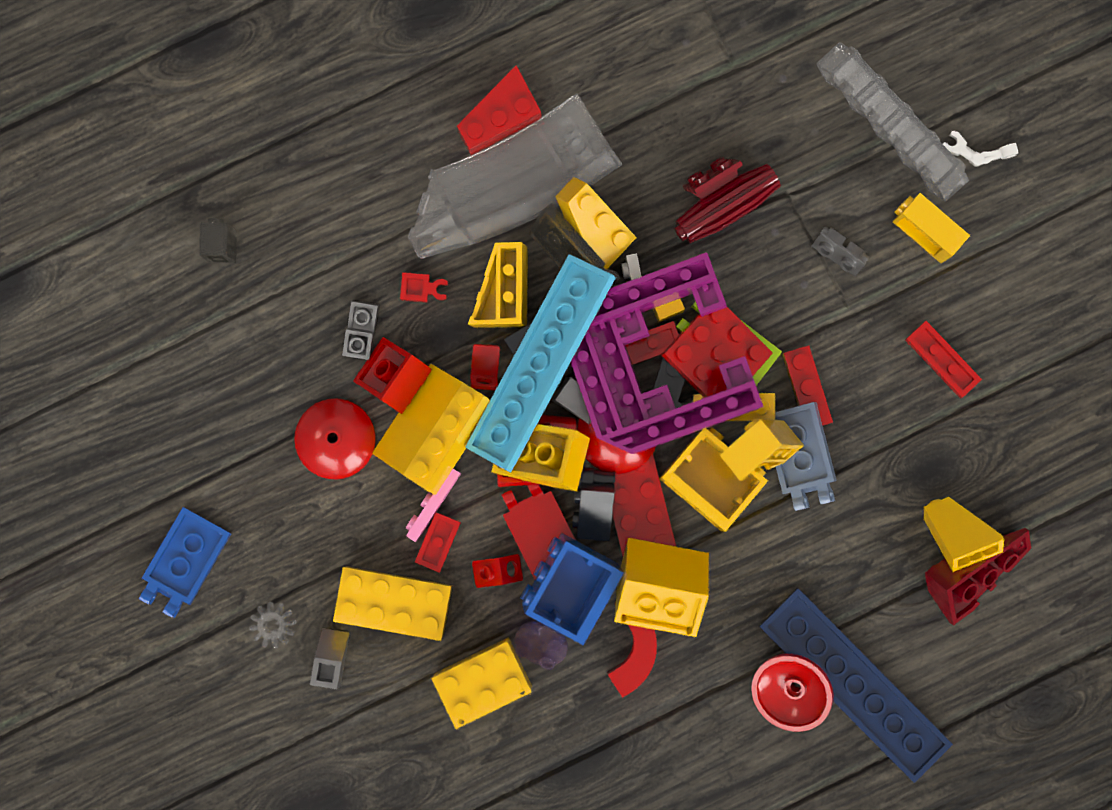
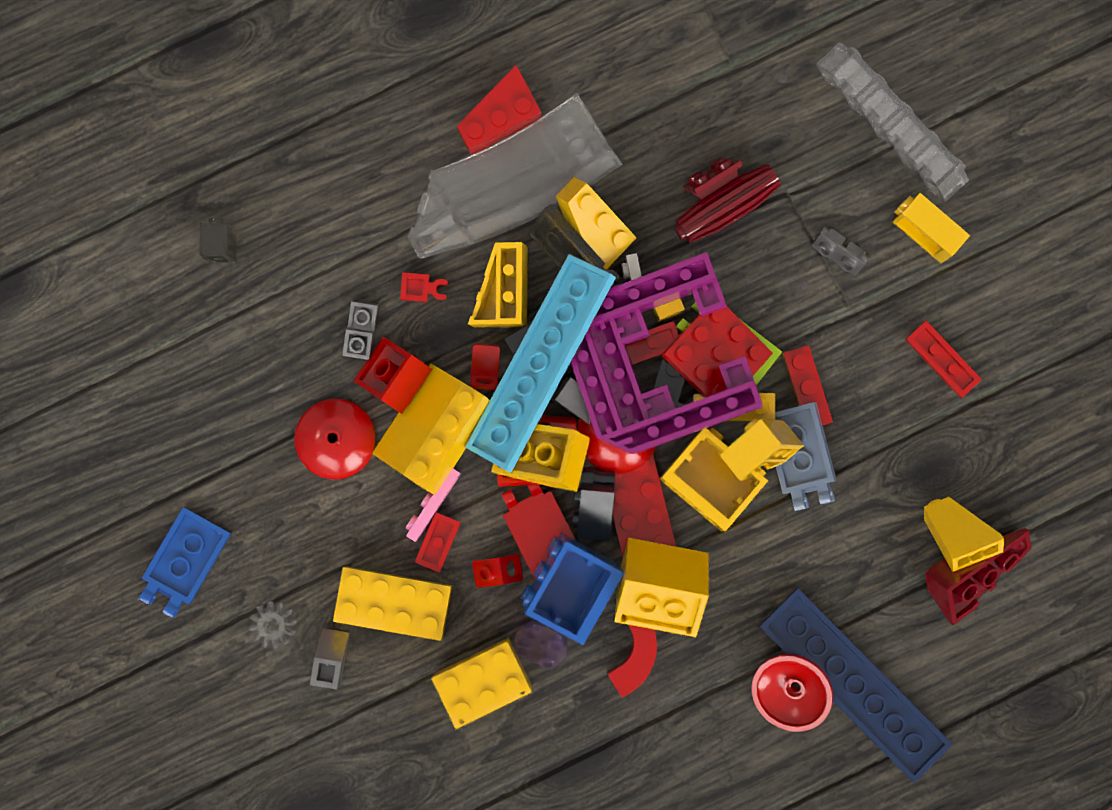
(977, 158): white piece -> none

